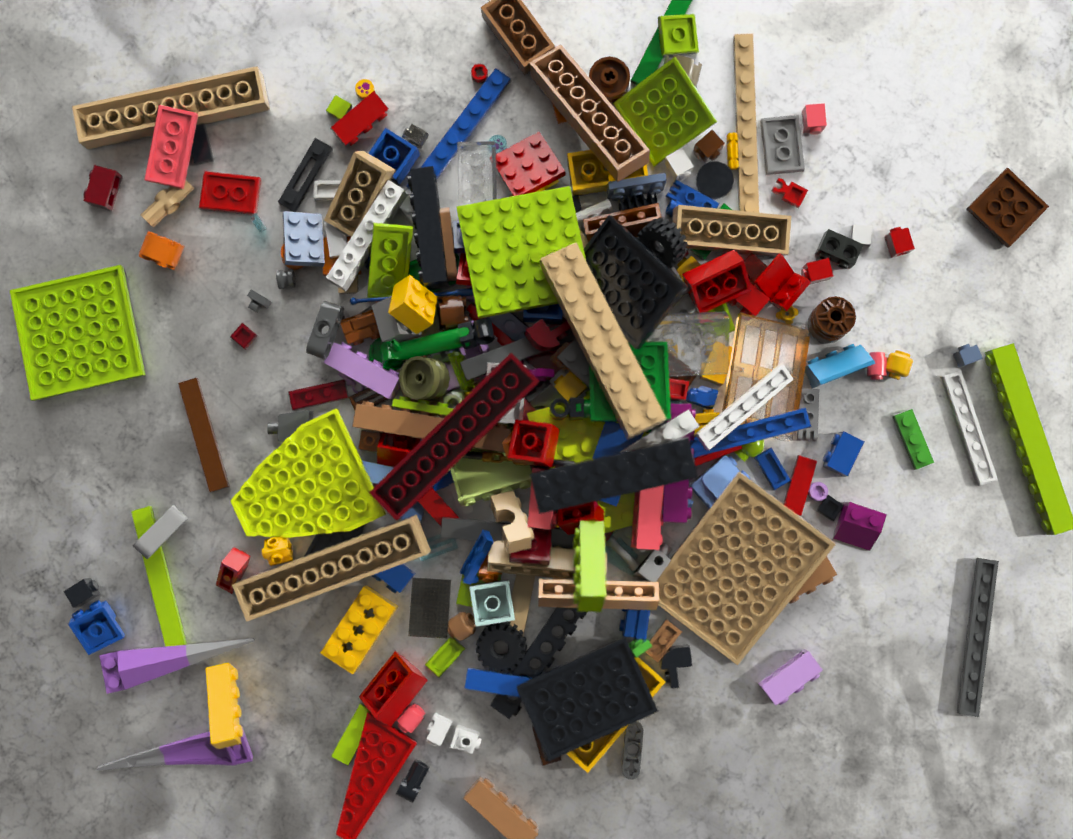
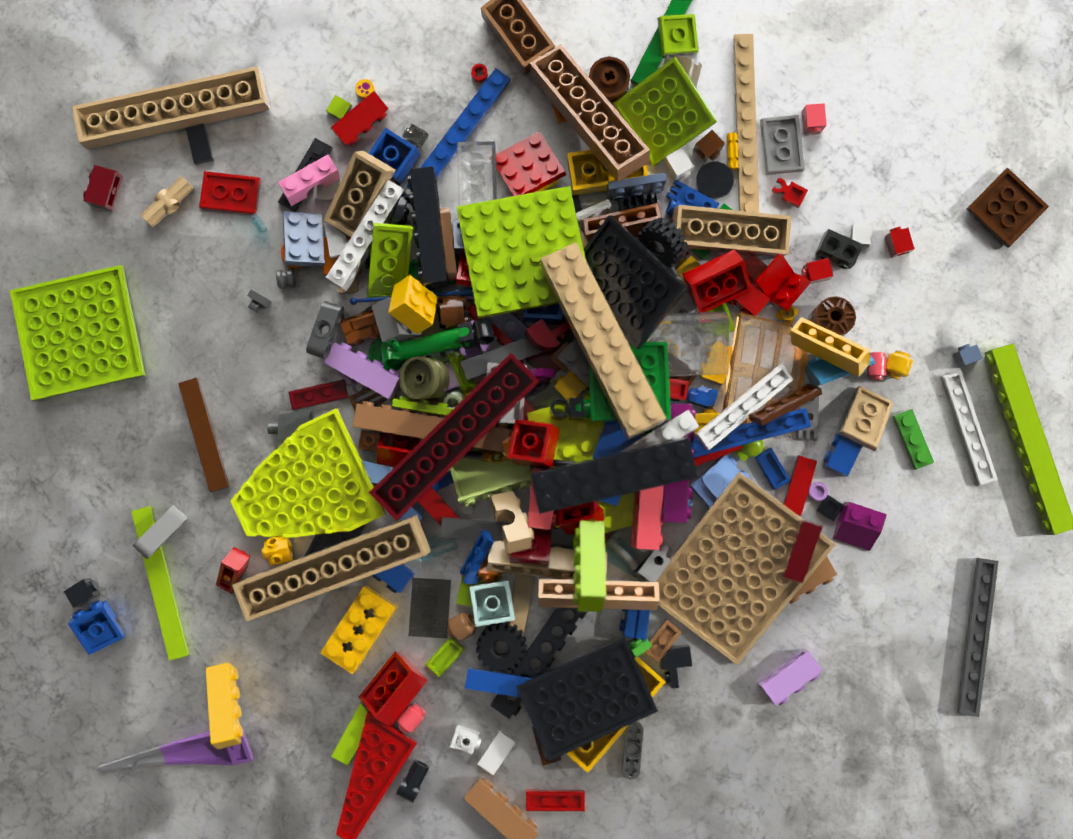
(136, 666): medium lavender plate -> none
(161, 250): orange brick -> none
(171, 146): coral tile -> none
(243, 336): dark red tile -> none
(318, 173): none -> bright pink arch
(401, 211): none -> black tile
(438, 730): white brick -> none
(496, 752): none -> white tile
(501, 143): clear light blue tile -> none
(555, 800): none -> red tile
(785, 404): none -> reddish brown tile
(802, 551): none -> dark red tile
(830, 347): none -> yellow brick
(866, 418): none -> tan tile

